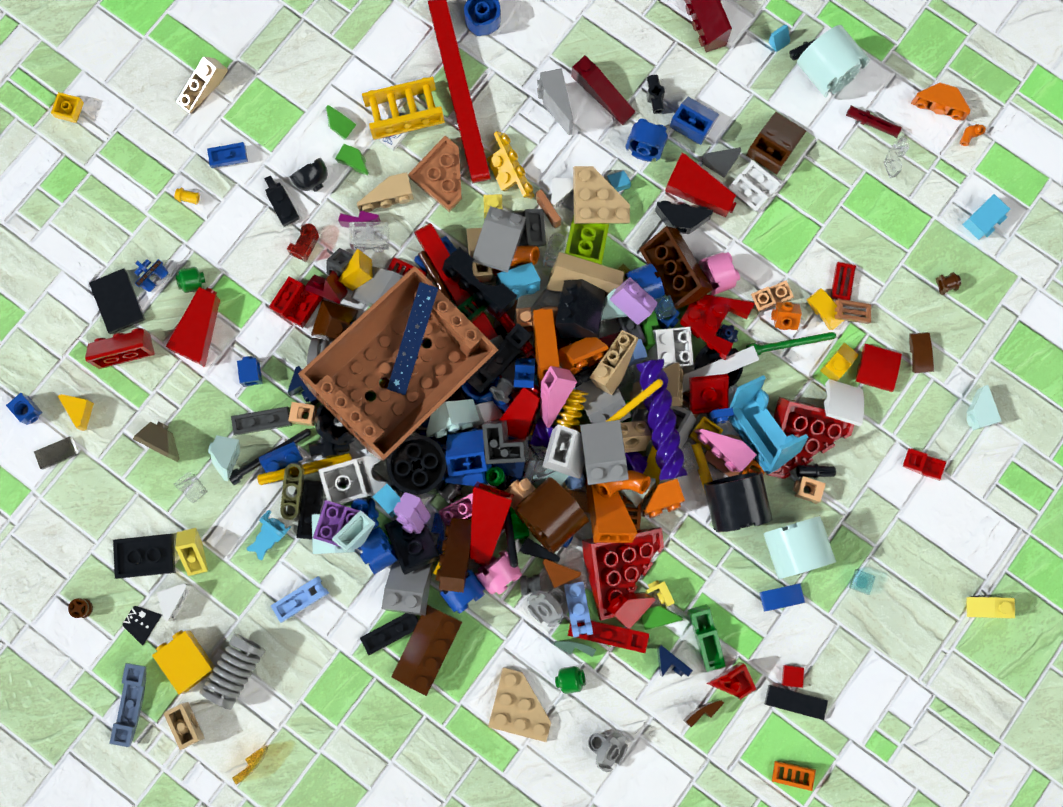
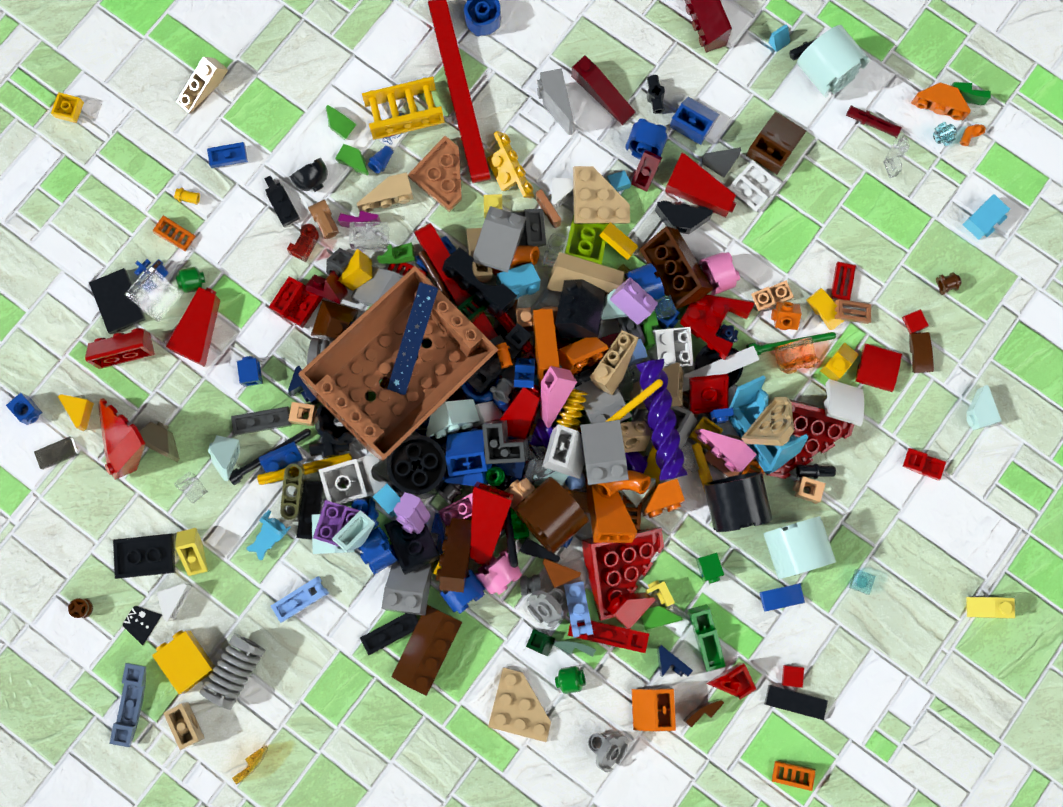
(121, 442): none -> slope
(154, 294): none -> clear brick
(161, 224): none -> orange slope
(322, 215): none -> medium nougat piece
(380, 160): none -> blue cone
(398, 254): none -> bright green slope
(504, 355): none -> orange pin
(540, 642): none -> dark green slope
(618, 241): none -> yellow tile
(646, 170): none -> dark red slope
(653, 709): none -> orange slope
(710, 568): none -> green brick
(773, 424): none -> tan plate
(796, 355): none -> clear orange bracket
(915, 321): none -> red tile
(944, 133): none -> clear light blue gear
(971, 96): none -> green slope

